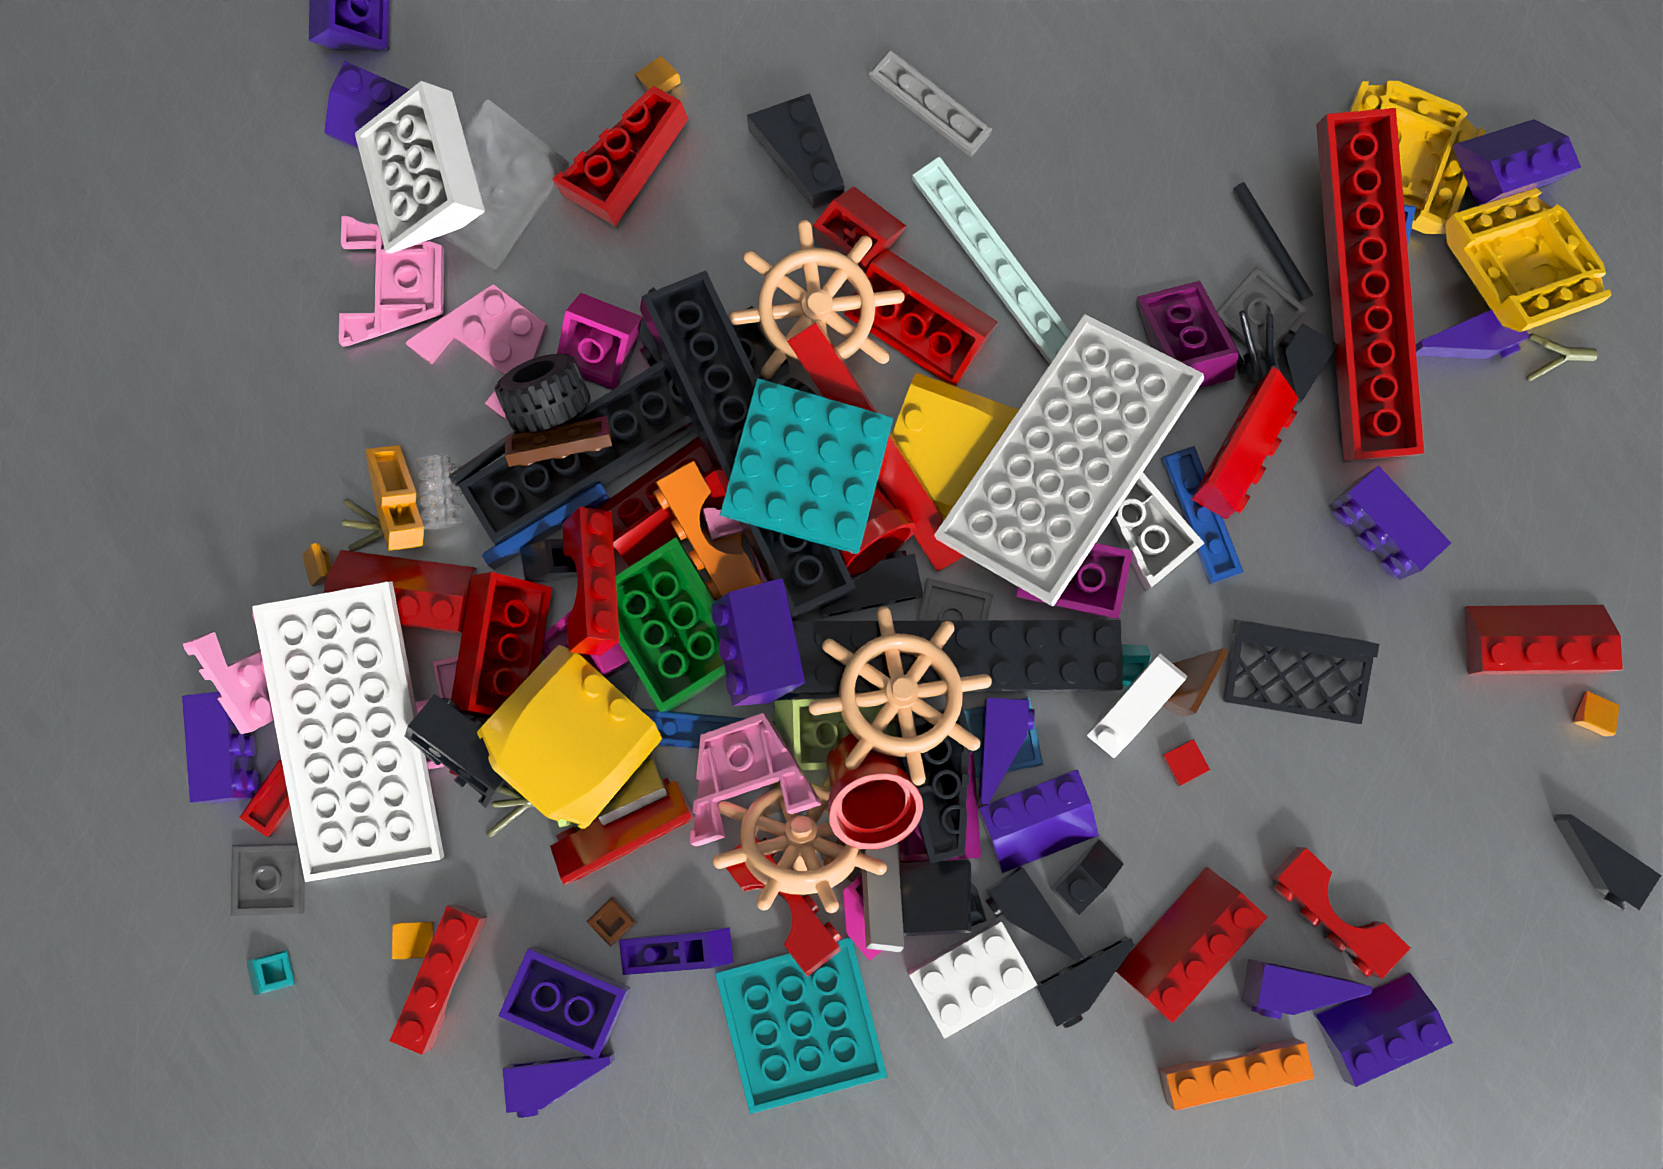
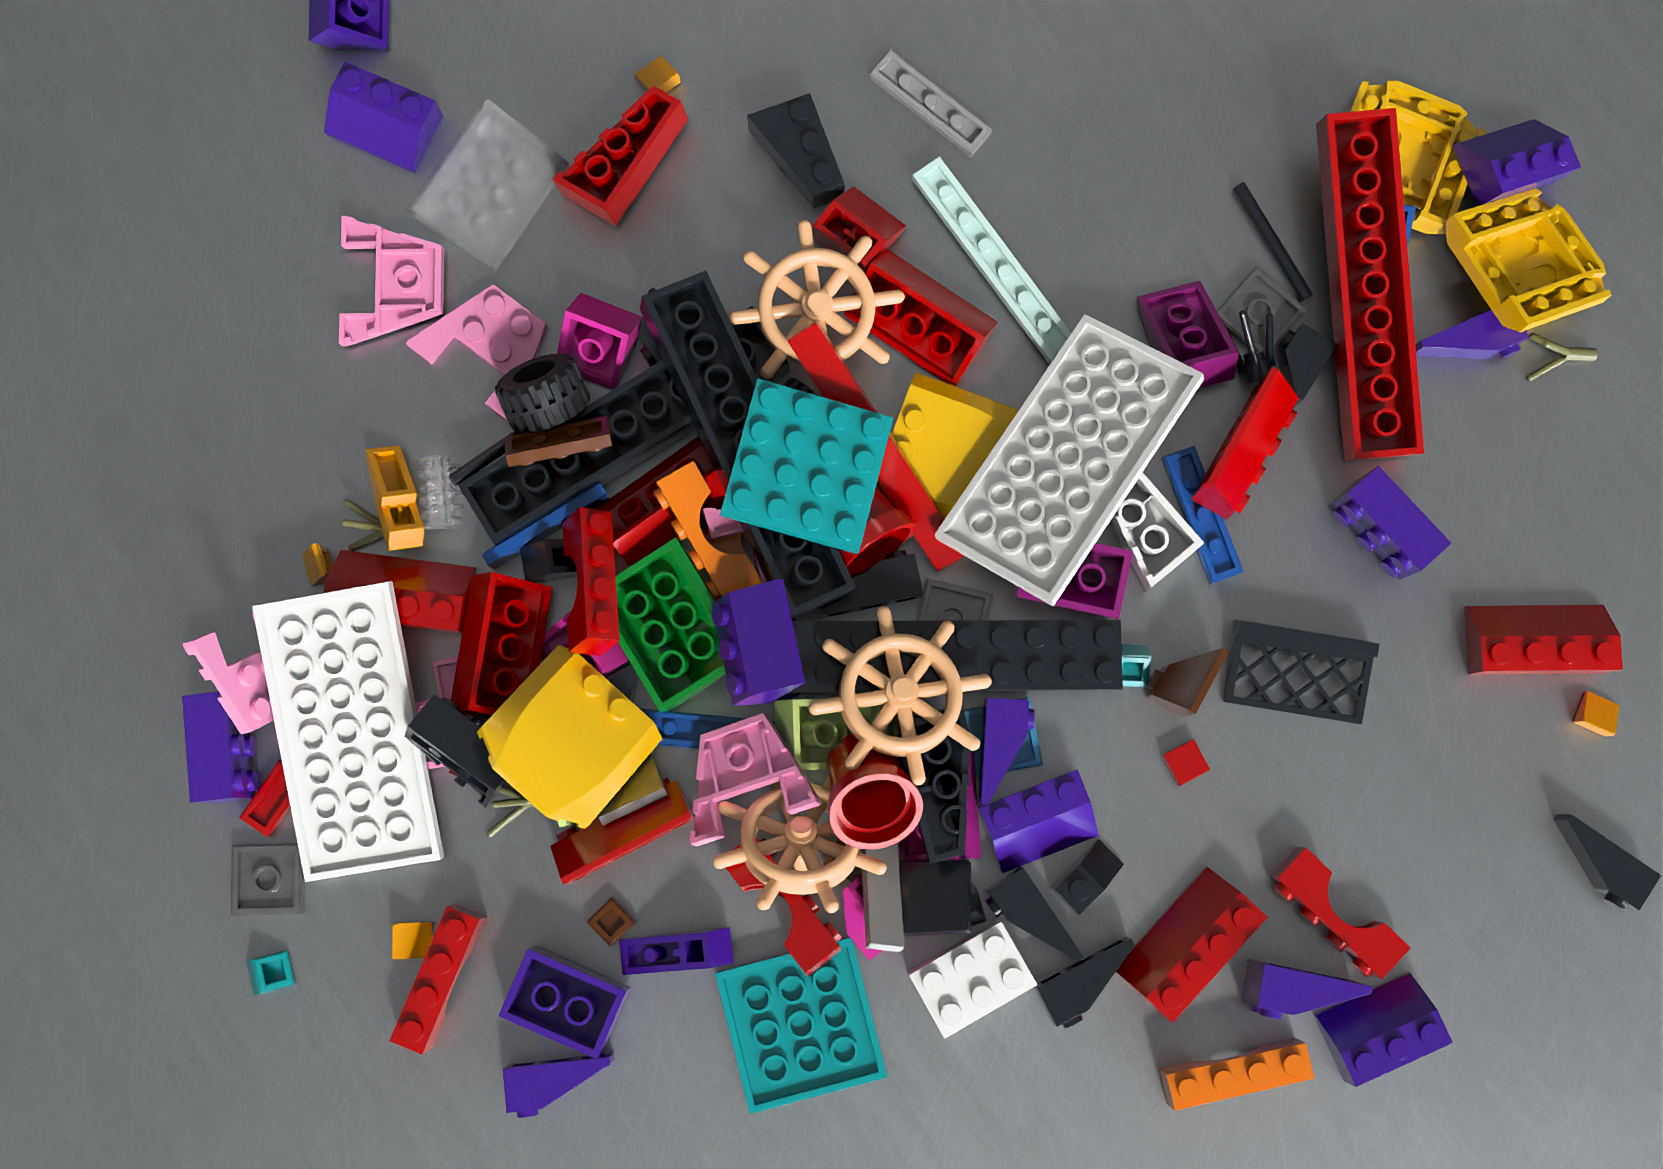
(419, 168): white slope -> none
(1136, 705): white slope -> none

